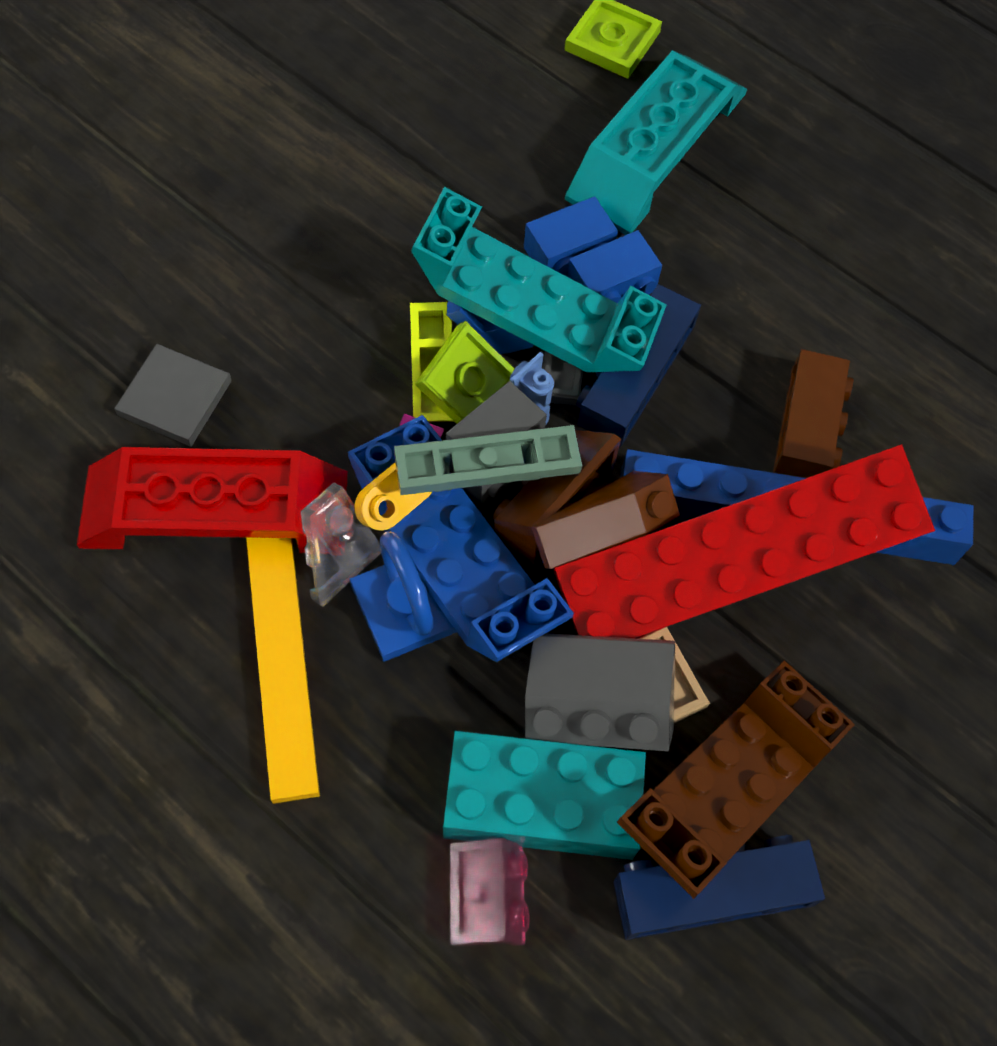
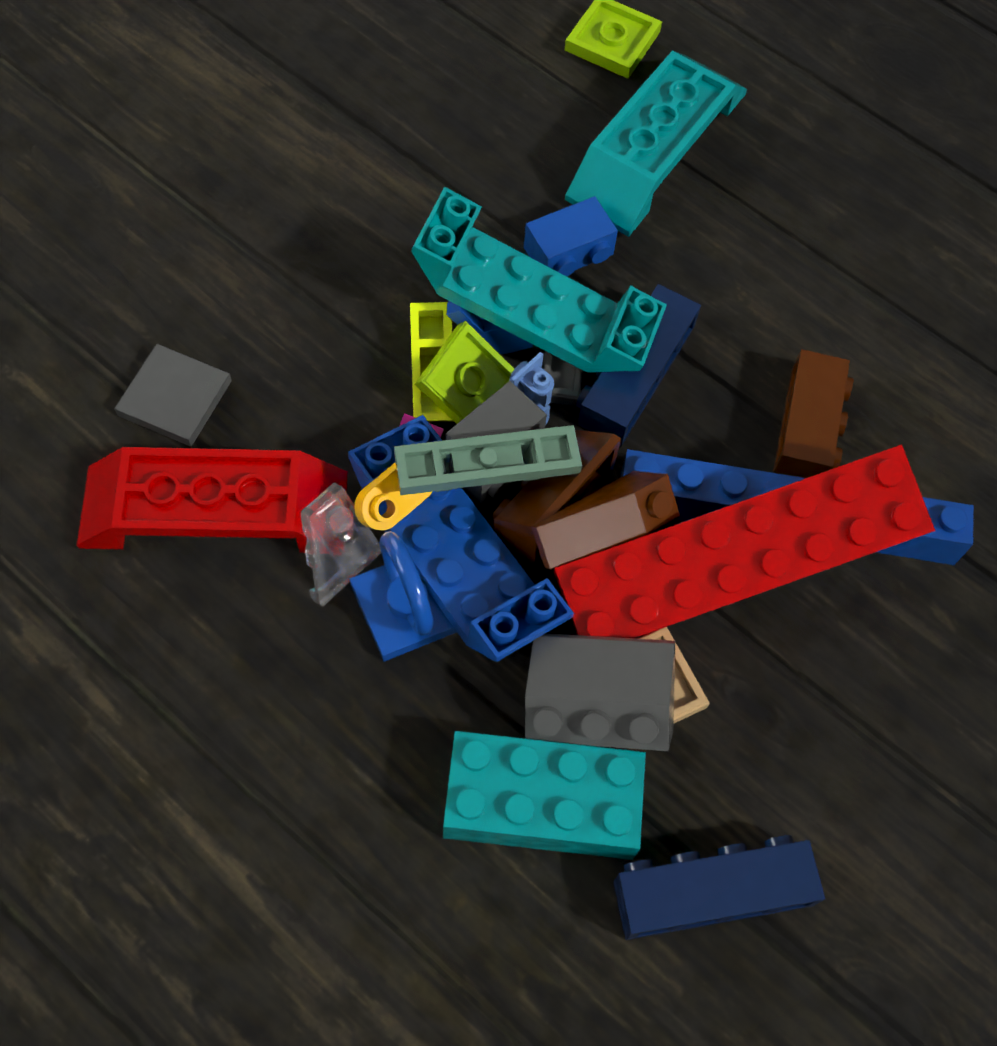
(282, 670): yellow tile -> none
(488, 893): clear pink bracket -> none
(616, 266): blue brick -> none
(735, 779): reddish brown slope -> none

